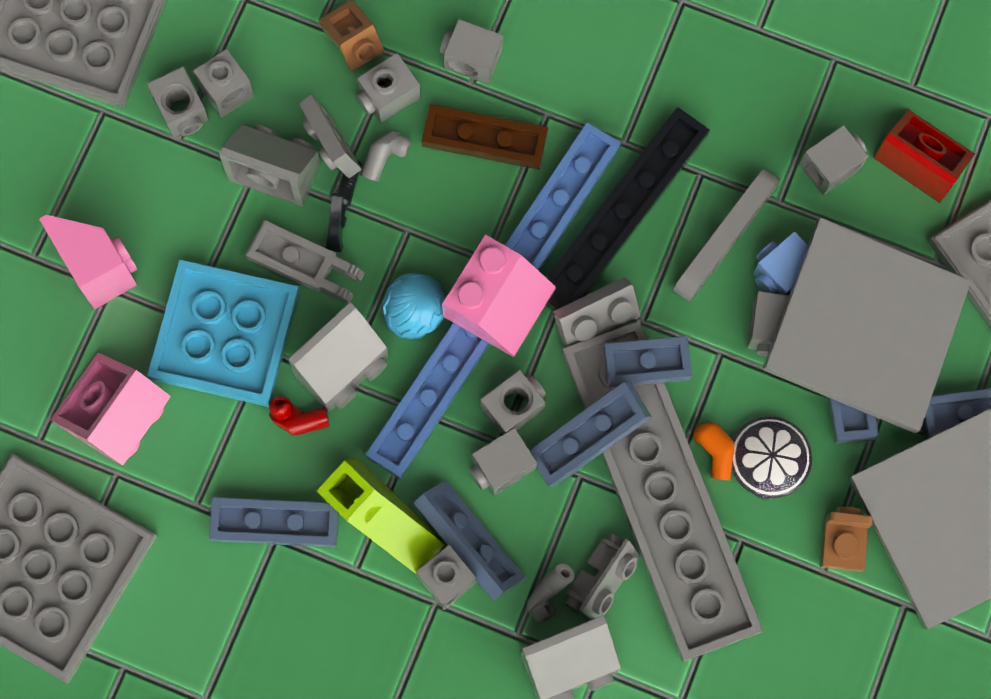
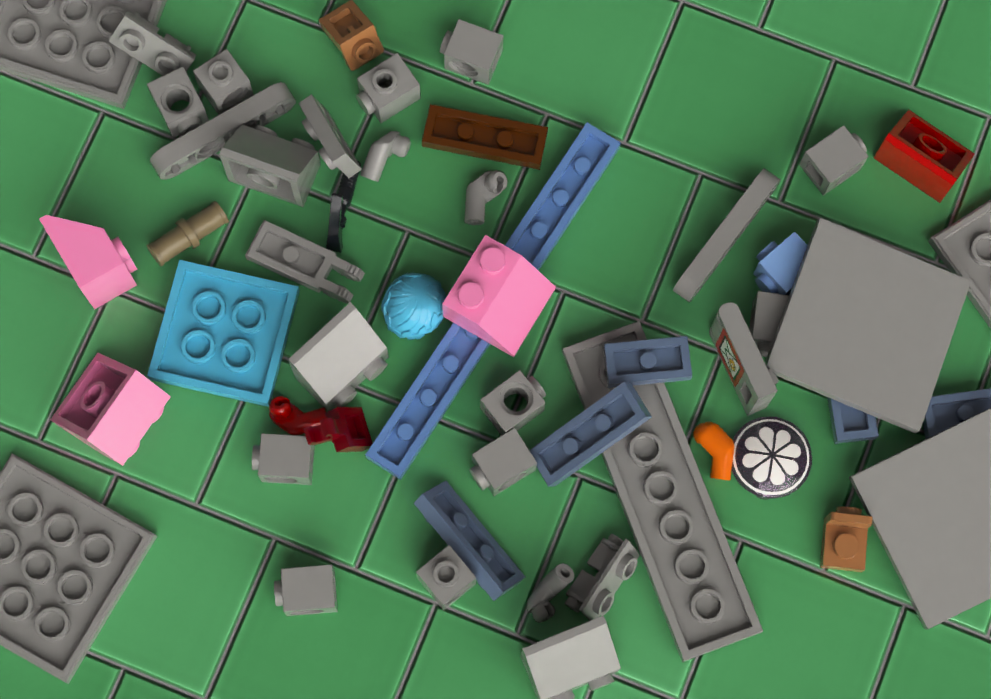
(143, 43): none -> light grey hinge
(187, 233): none -> dark tan pin
(213, 134): none -> light grey beam
(273, 522): sand blue plate -> none
(284, 459): none -> light grey brick
(306, 590): none -> light grey brick
(343, 427): none -> dark red plate
(380, 514): lime slope -> none
(480, 193): none -> light grey arm
(597, 312): light grey plate -> none
(625, 208): black plate -> none
(742, 359): none -> light grey container

